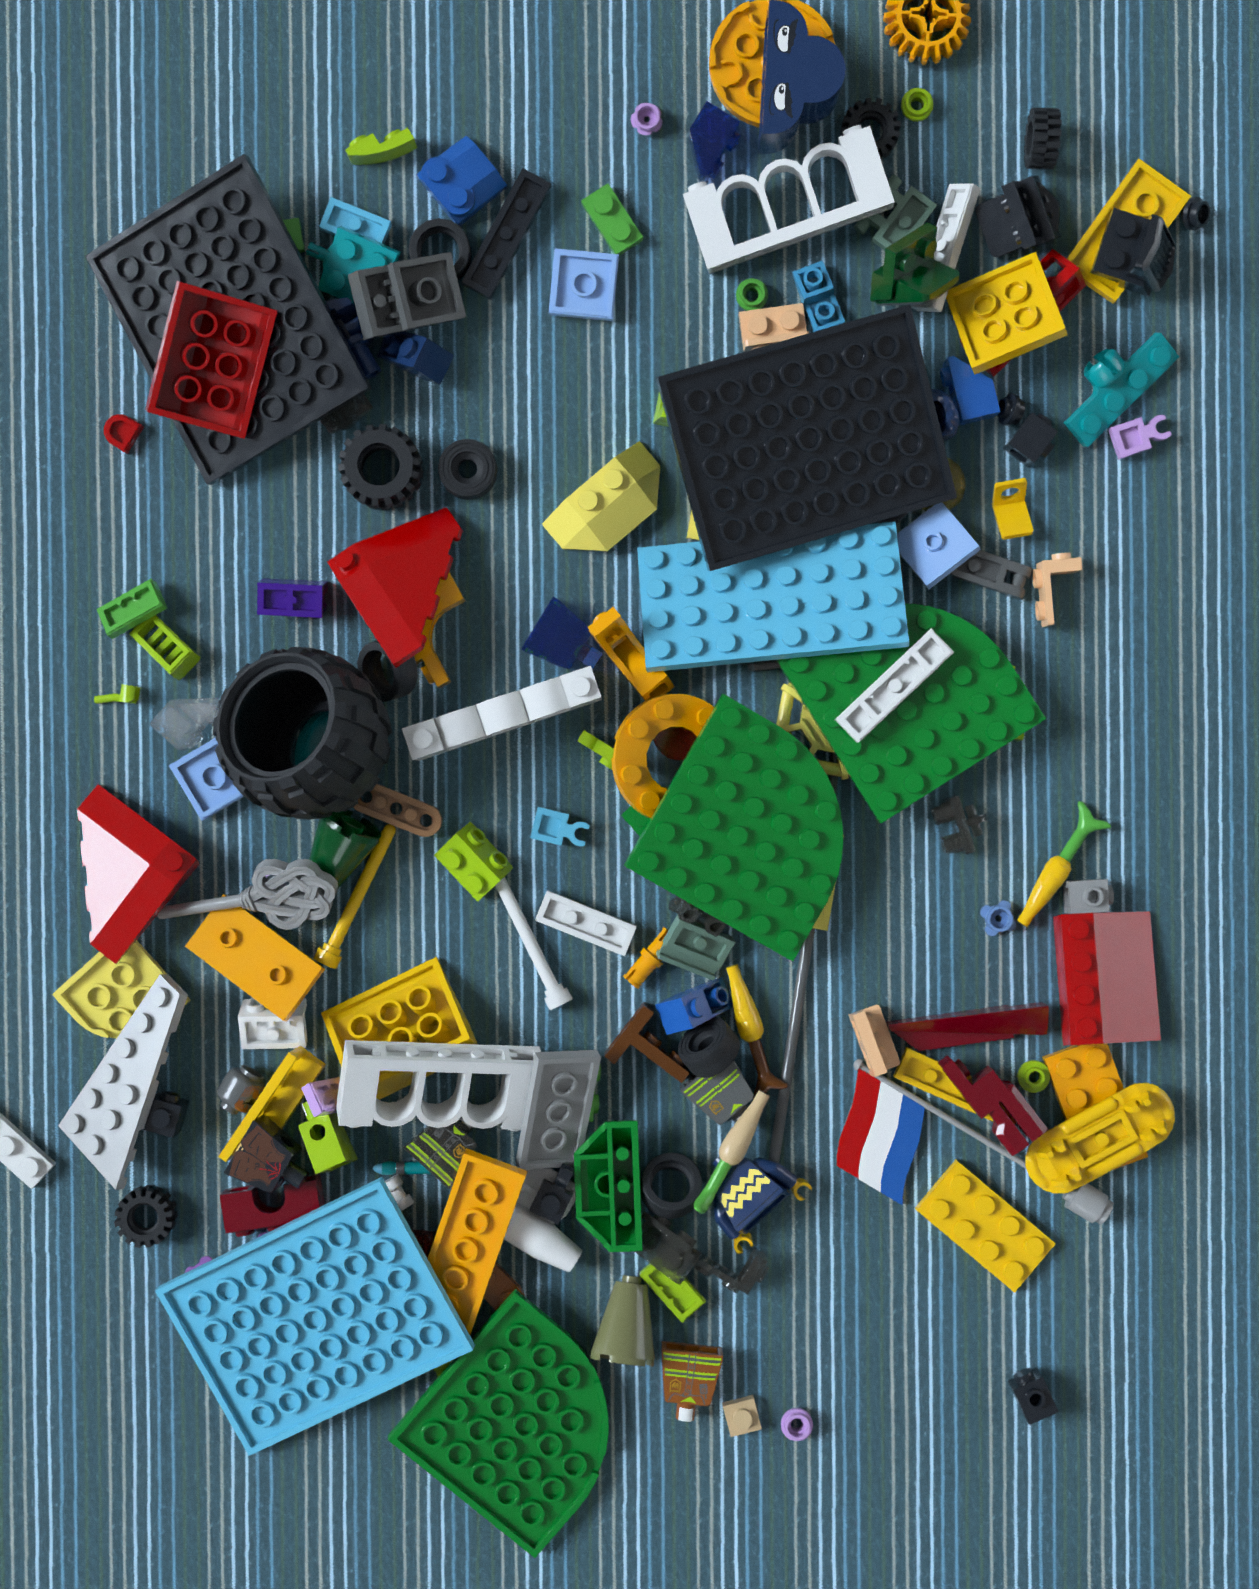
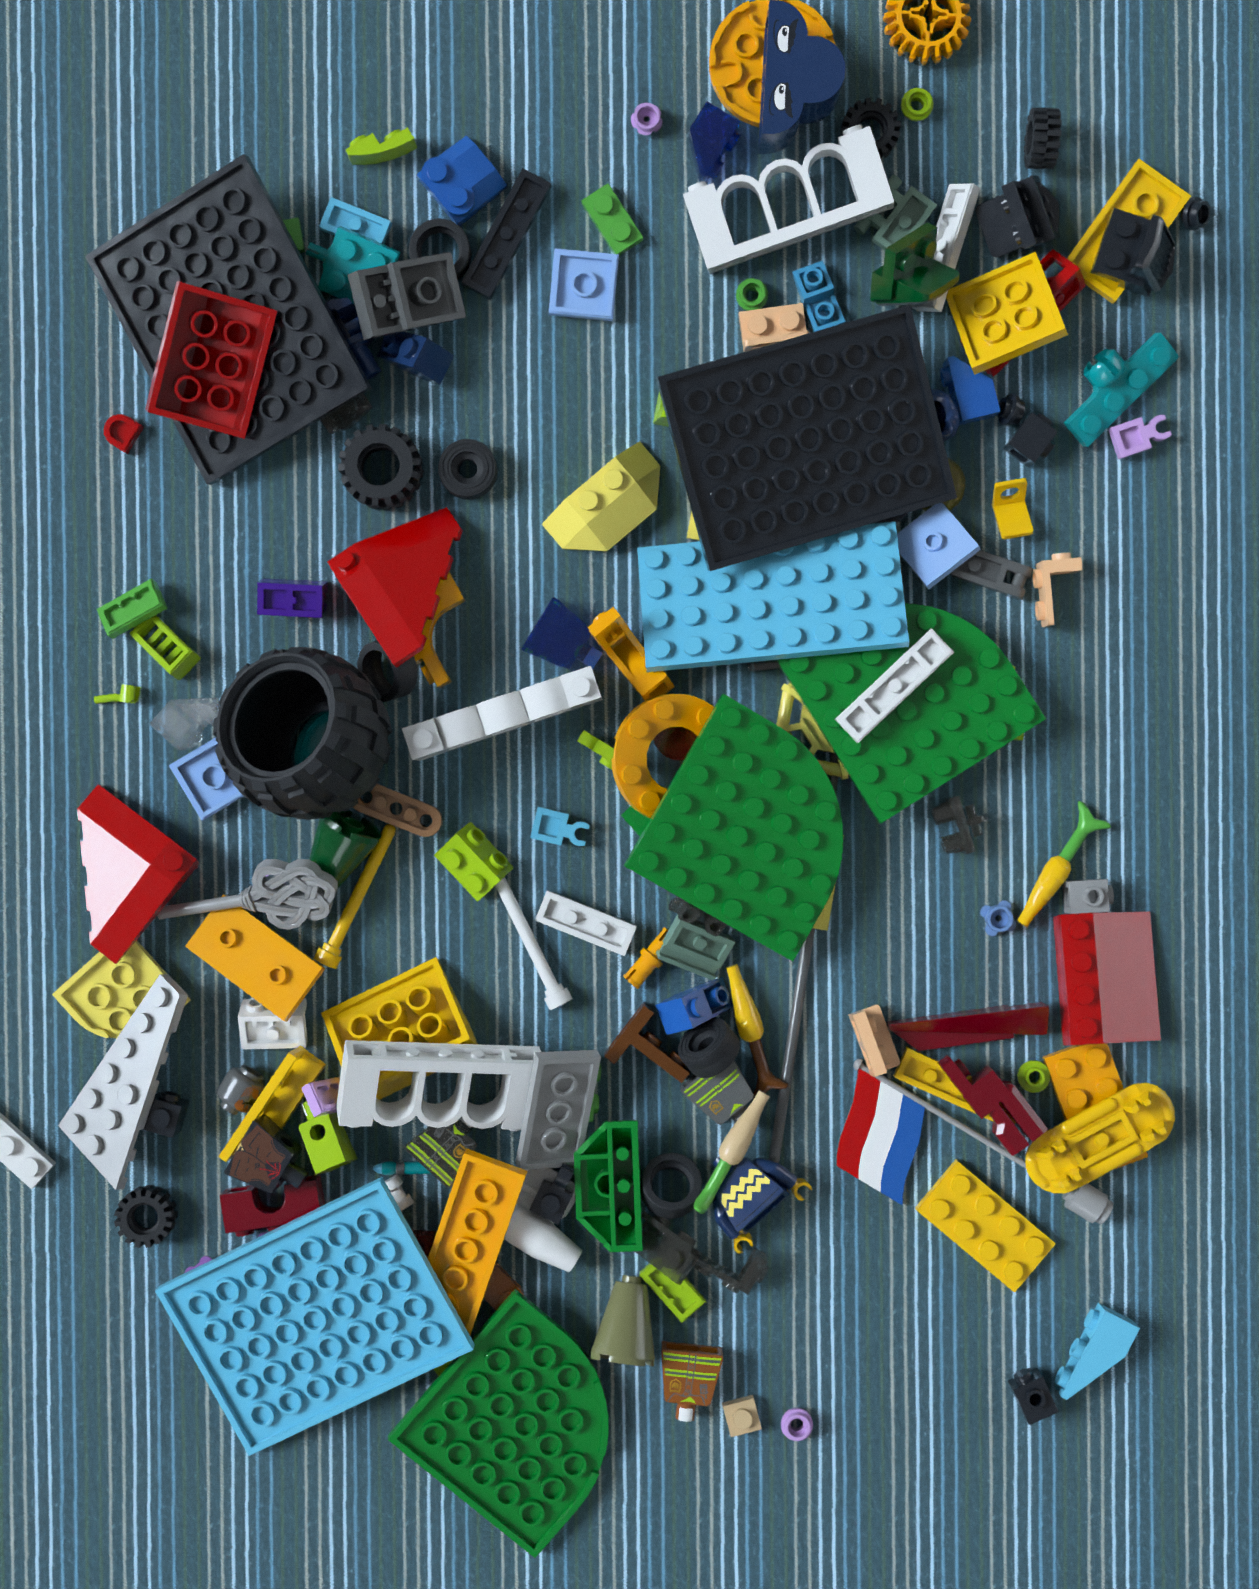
(1099, 1348): none -> medium azure slope

